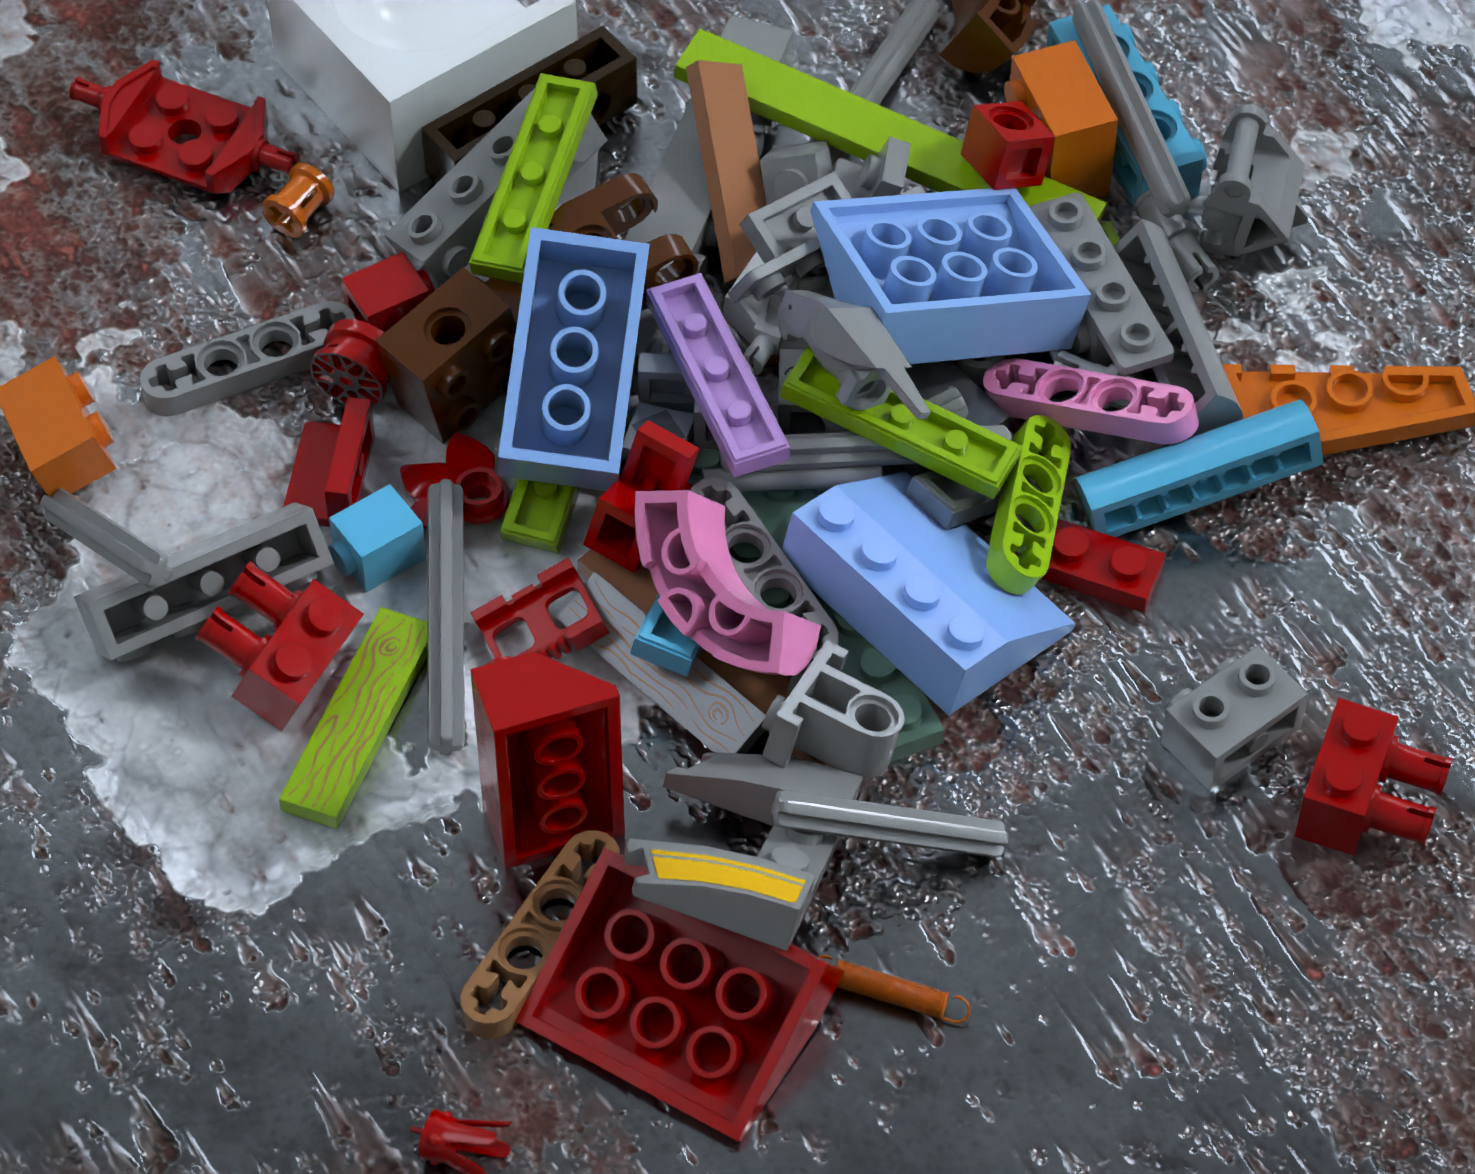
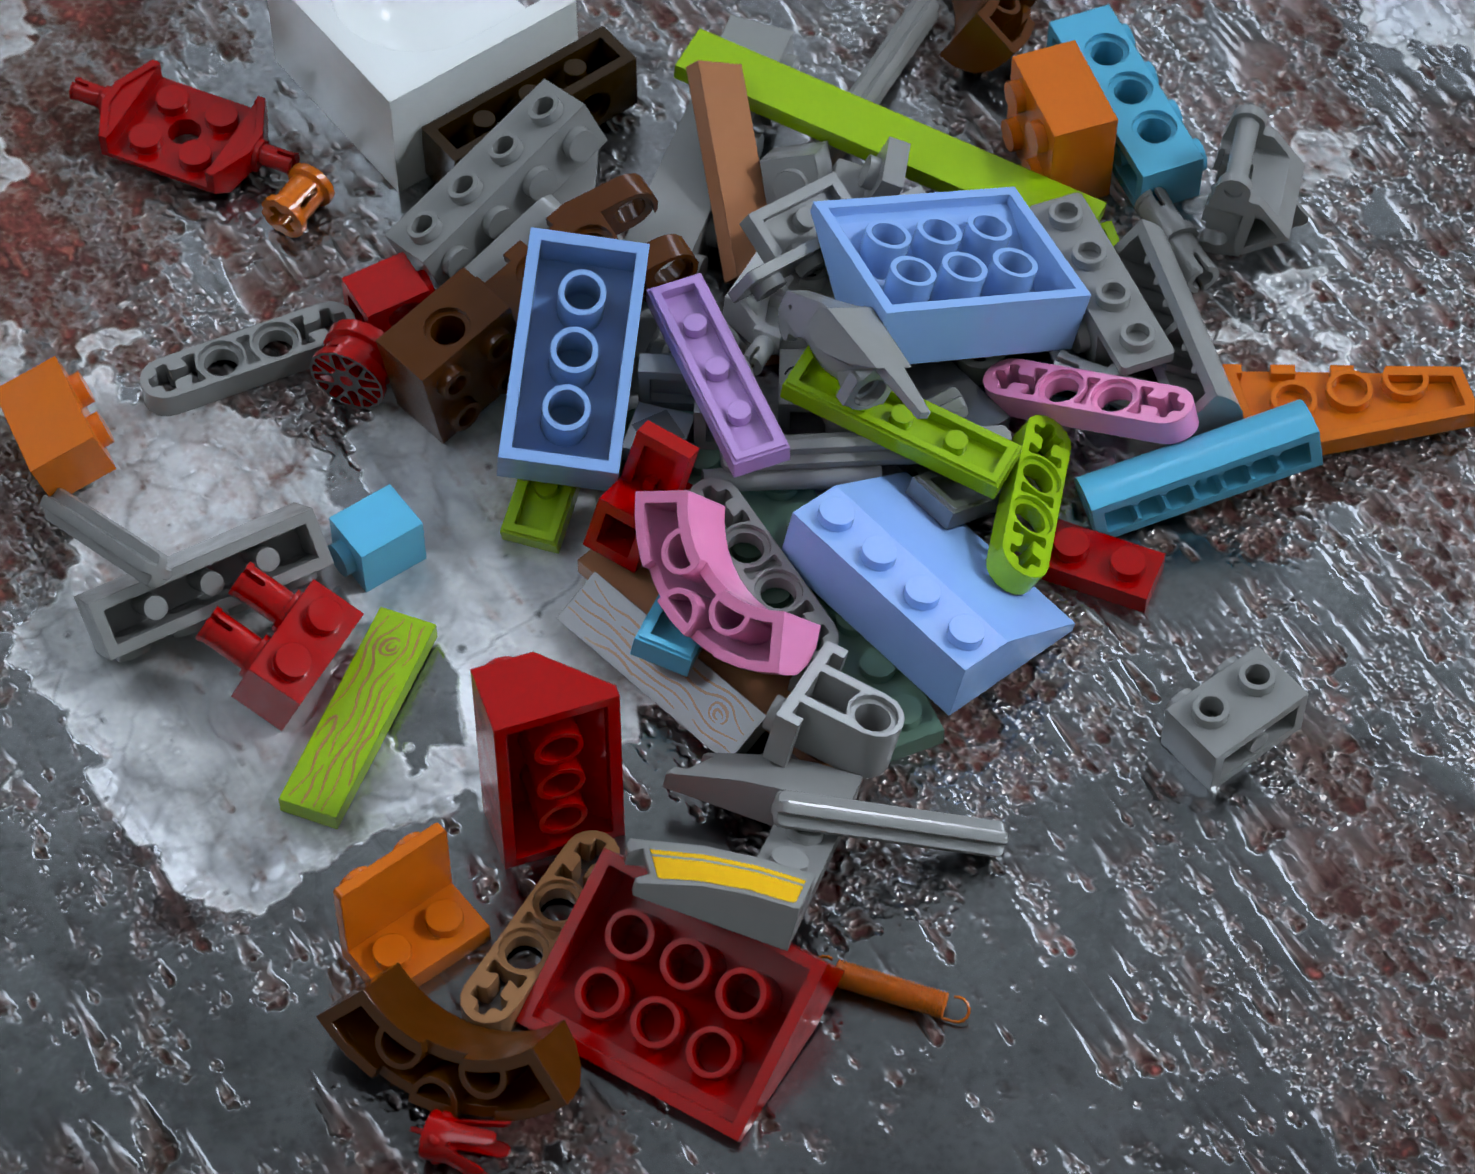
(333, 462): red panel -> none
(407, 911): none -> orange bracket
(445, 617): light grey axle -> none
(447, 1061): none -> reddish brown brick
(468, 465): red plate -> none
(532, 607): red piece -> none
(533, 175): lime tile -> none
(1007, 145): red brick -> none
(1131, 109): light grey axle -> none
(1345, 781): red brick -> none

